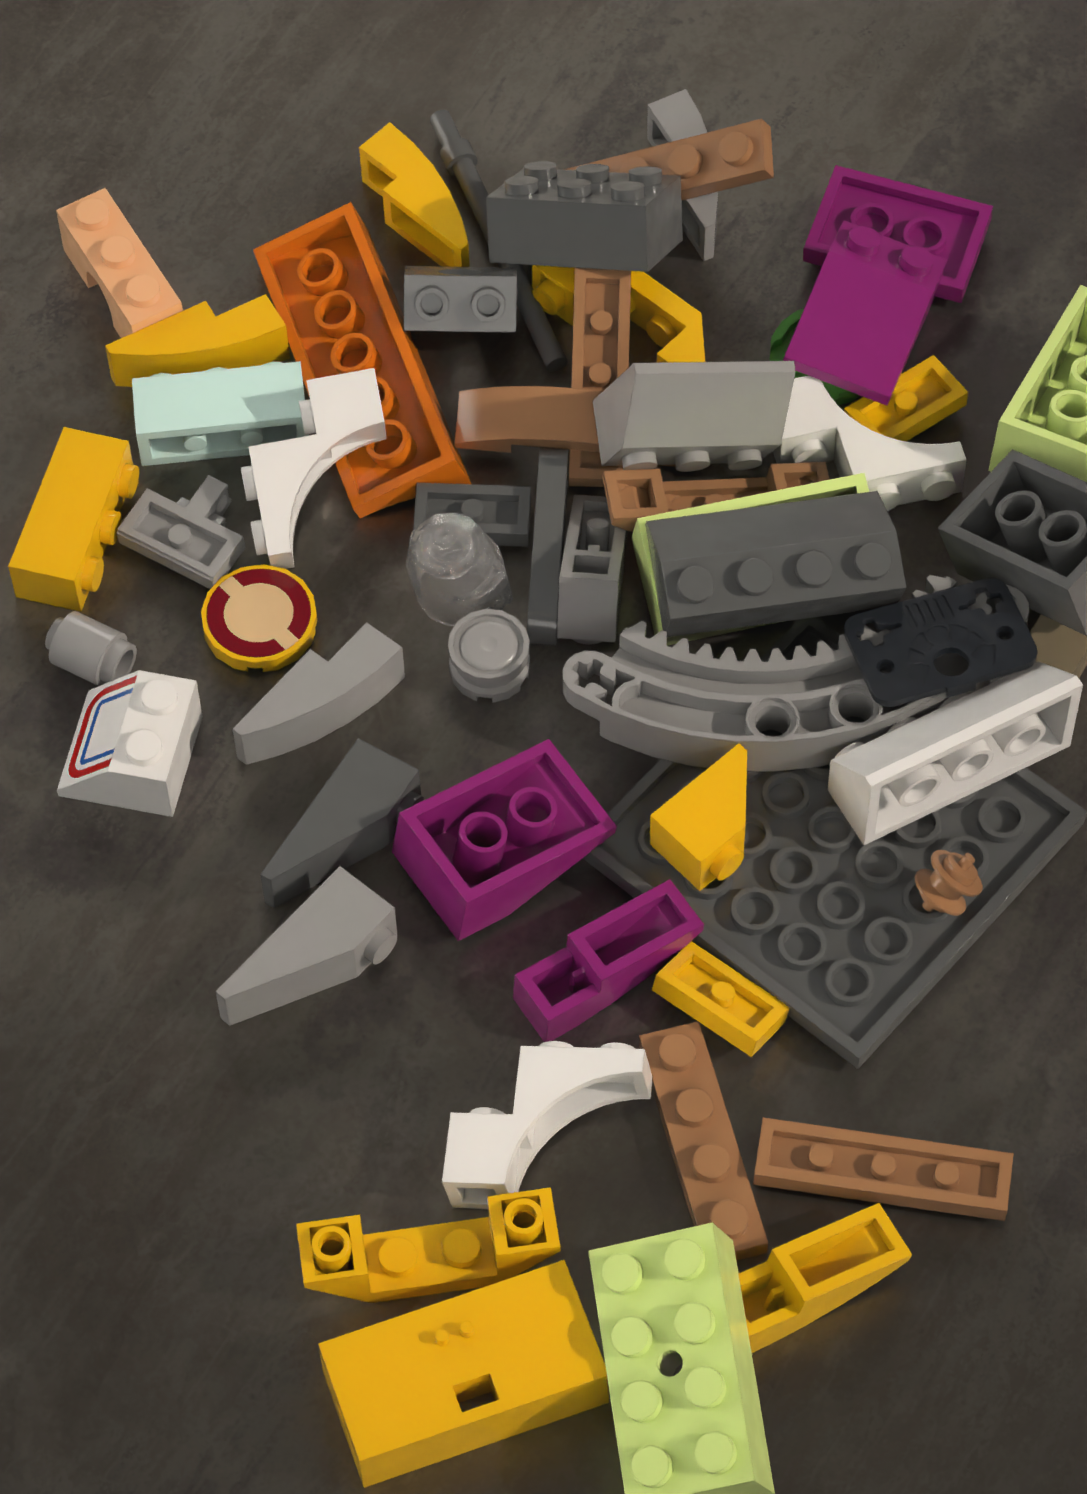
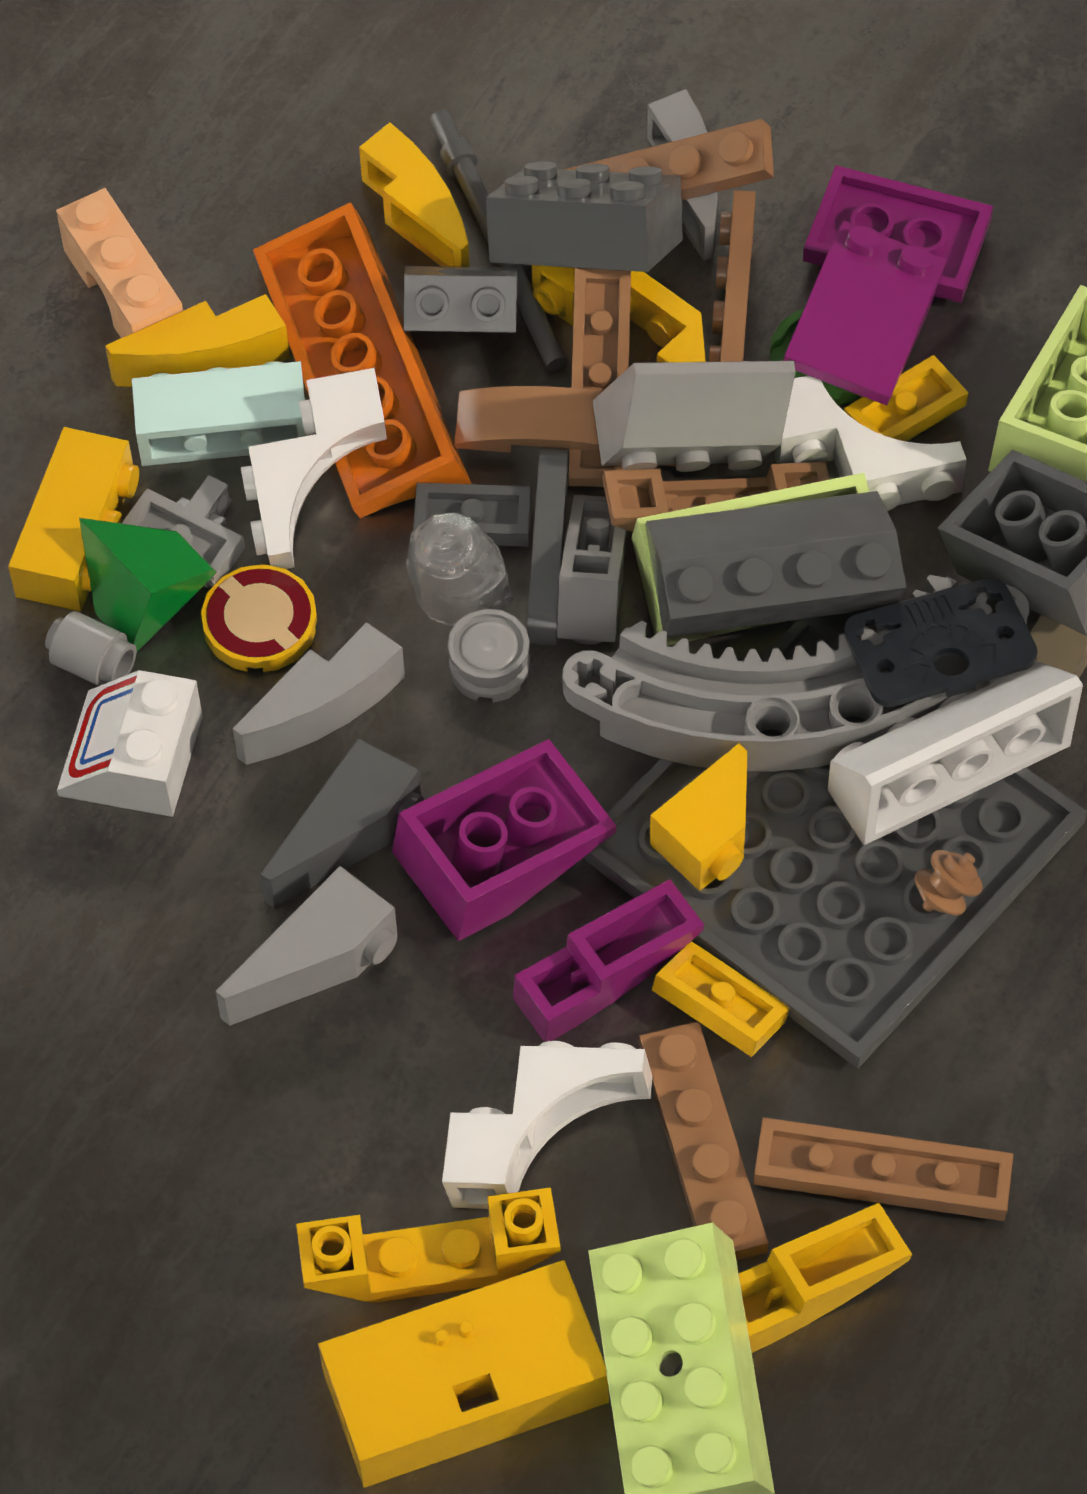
(140, 575): none -> green slope
(734, 277): none -> medium nougat plate

